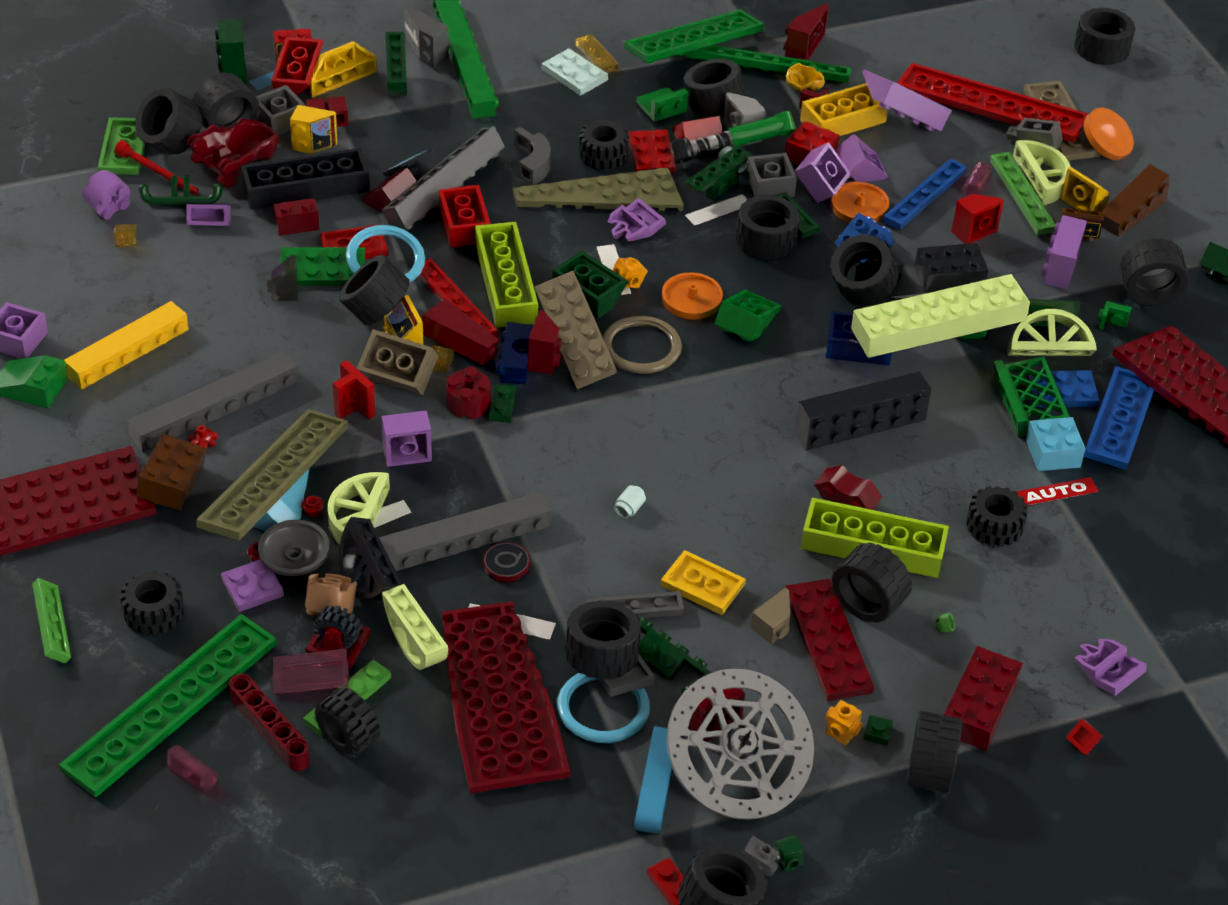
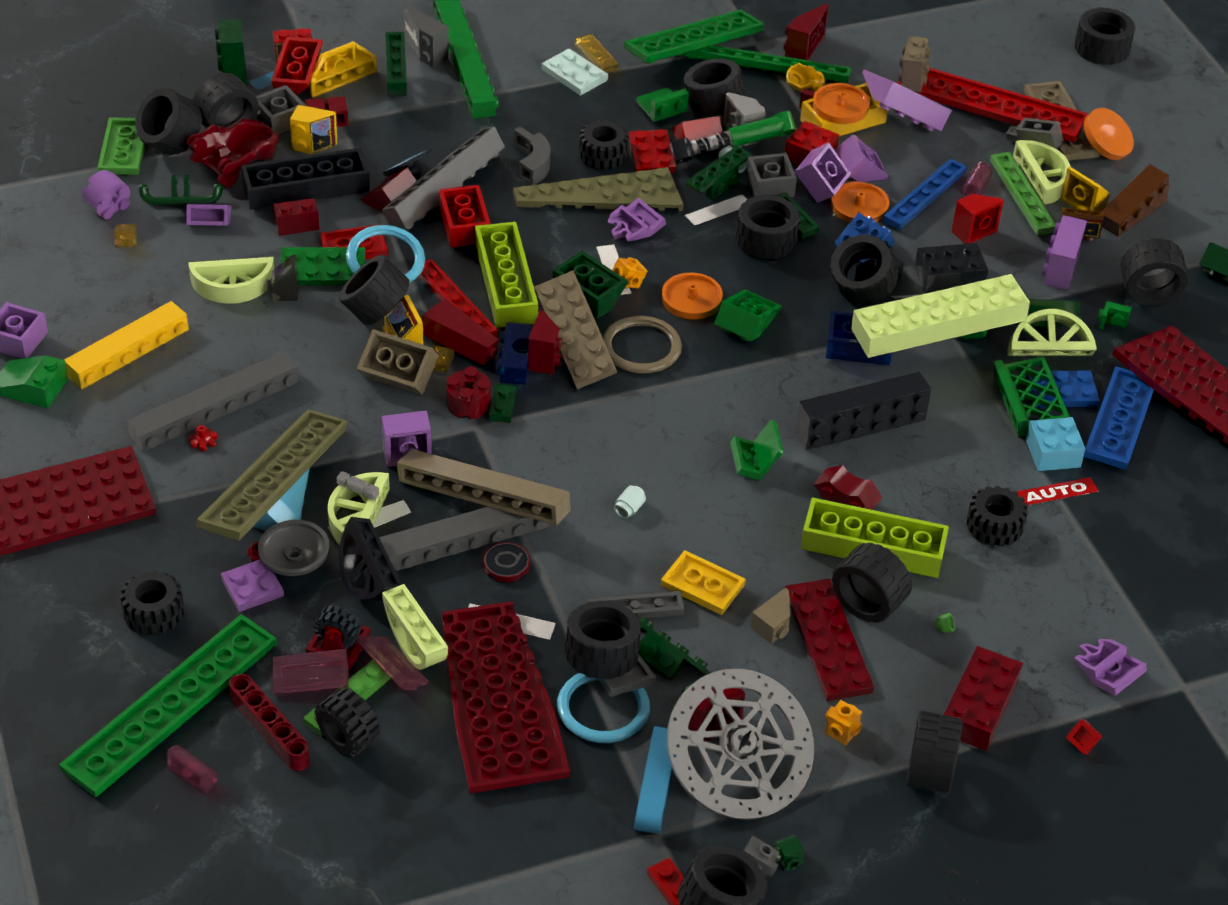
(51, 620): bright green plate -> none
(123, 149): red piece -> none
(171, 472): reddish brown brick -> none
(209, 275): none -> yellowish green window
(312, 506): red plate -> none
(328, 591): medium nougat brick -> none
(353, 393): red bracket -> none
(357, 485): none -> light grey axle
(393, 662): none -> clear pink piece
(484, 486): none -> dark tan brick
(757, 457): none -> green bracket
(841, 103): none -> orange piece
(878, 730): dark green plate -> none
(915, 63): none -> dark tan brick

